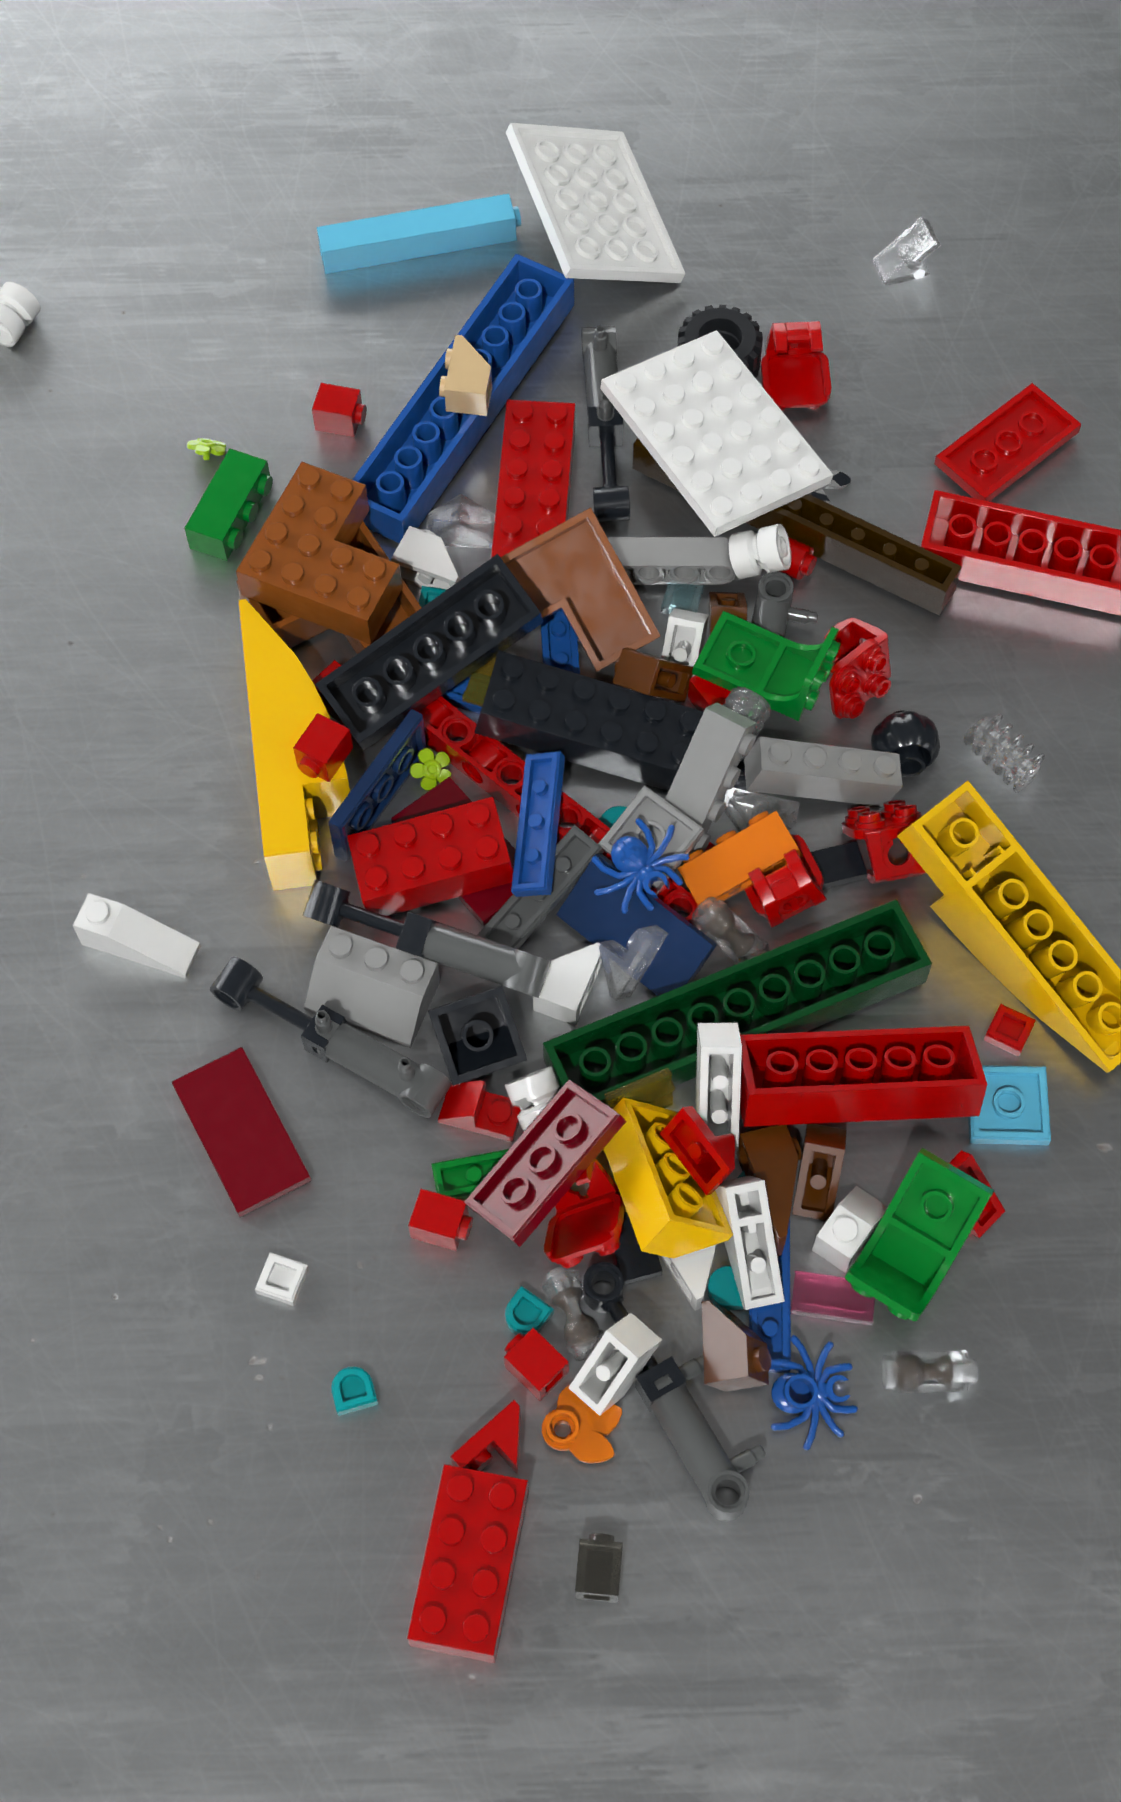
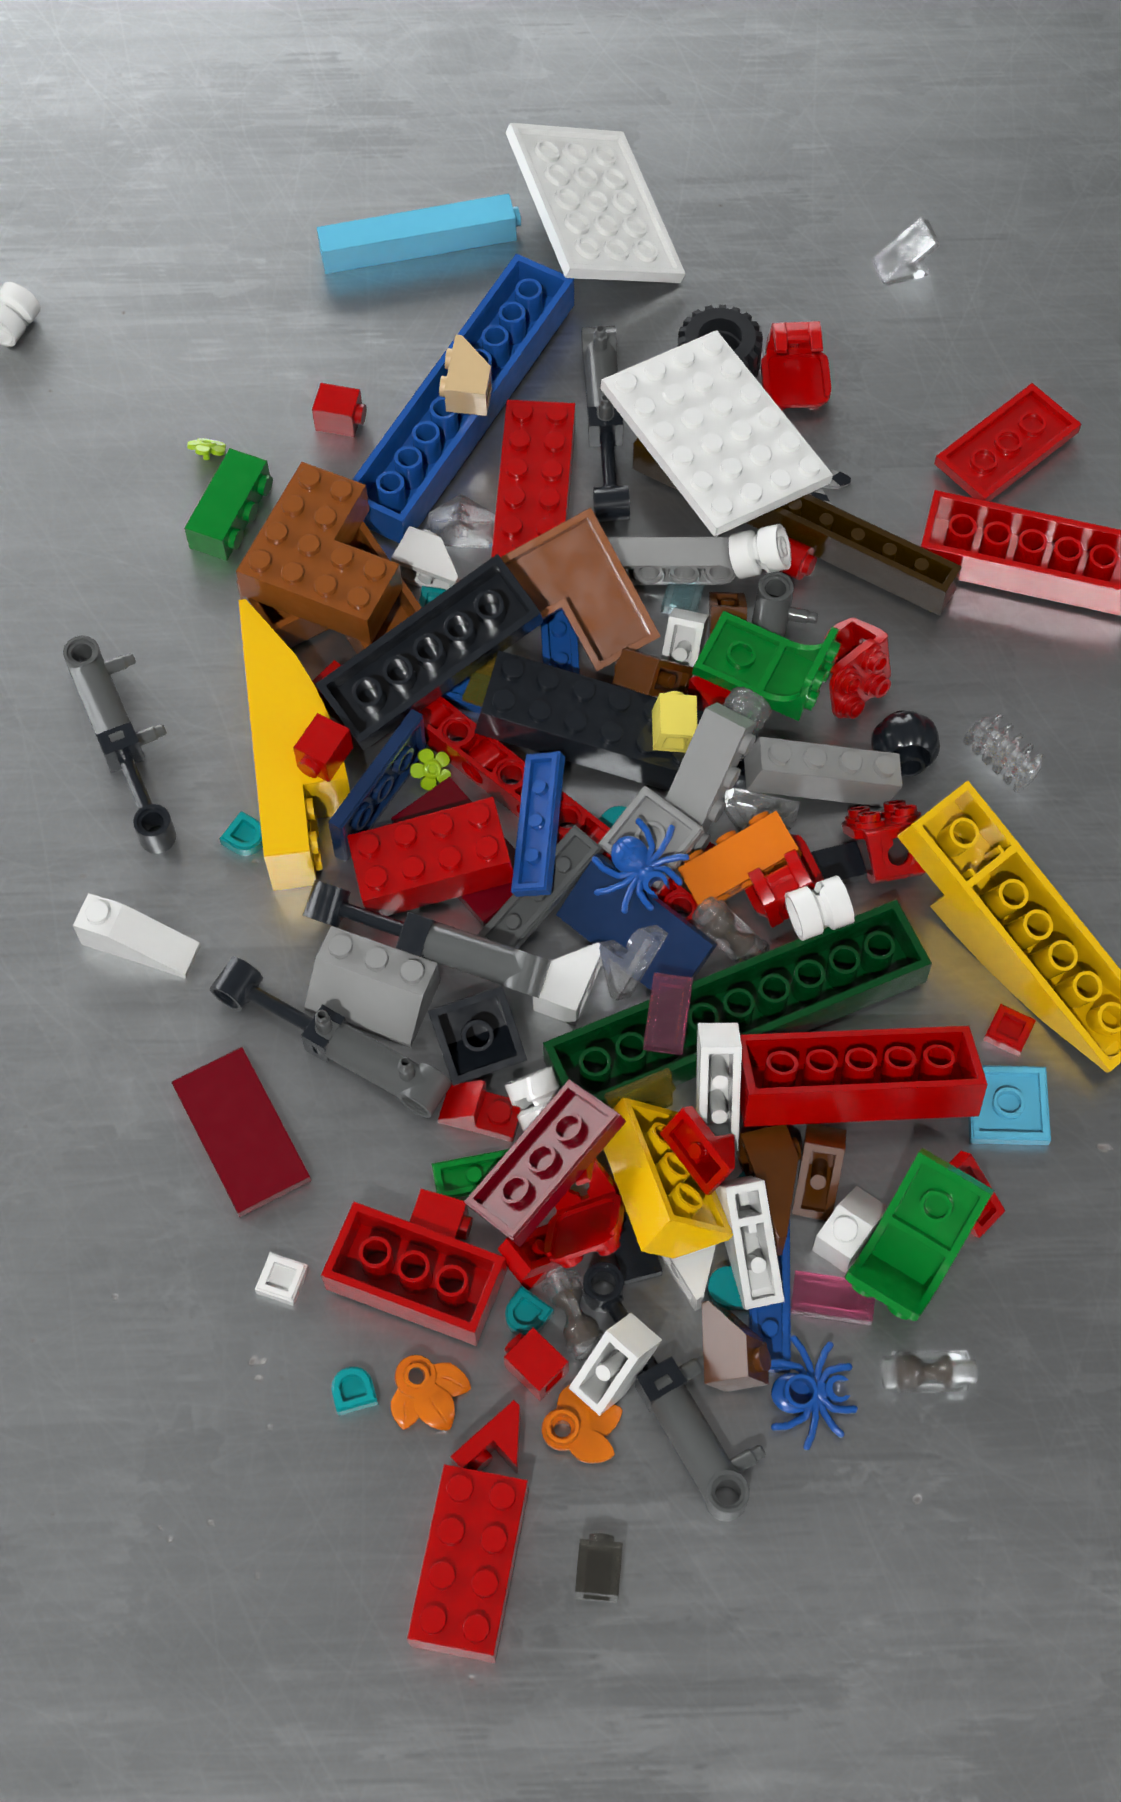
(116, 734): none -> piece
(243, 835): none -> teal tile
(414, 1273): none -> red brick
(429, 1399): none -> orange plate
(529, 1261): none -> red slope
(668, 1014): none -> clear pink tile
(674, 721): none -> light yellow brick
(820, 907): none -> white wheel

